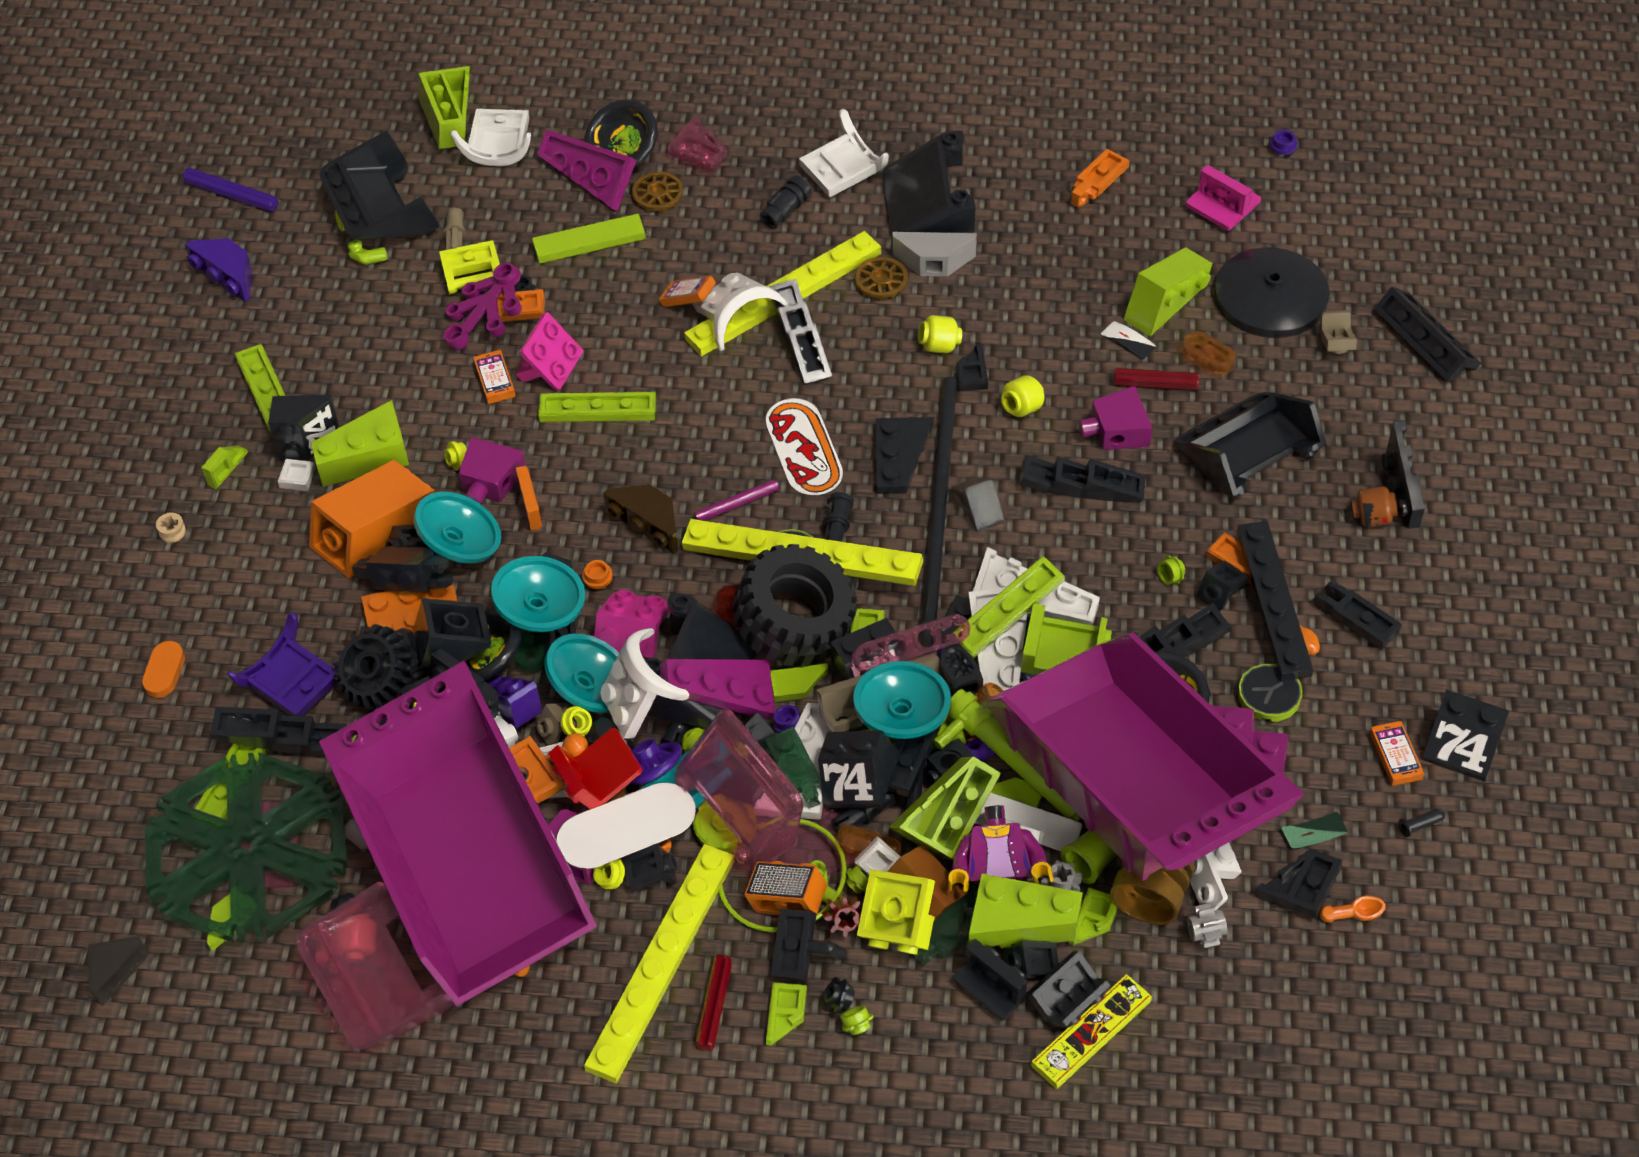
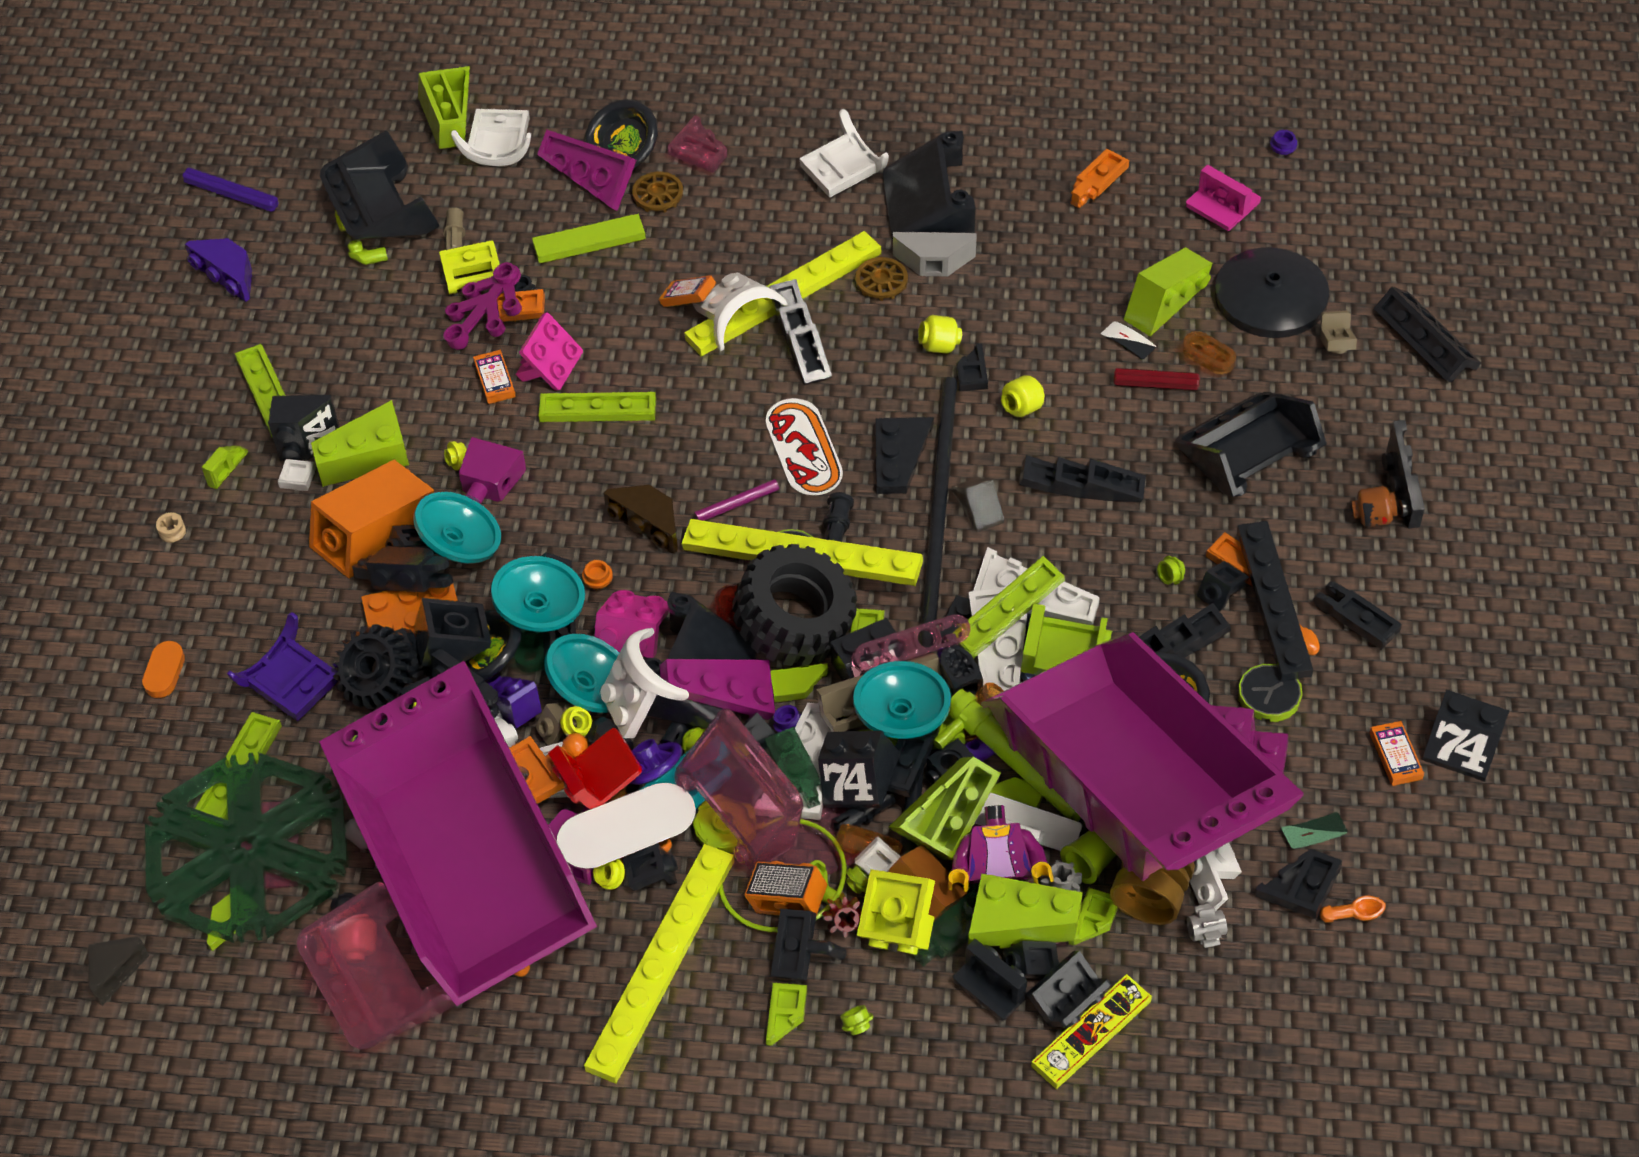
(271, 730): black slope -> none
(529, 498): orange tile -> none
(713, 1002): dark red axle -> none
(783, 203): black axle -> none
(838, 995): black plate -> none
(1118, 421): magenta torso -> none
(1420, 821): black piece -> none

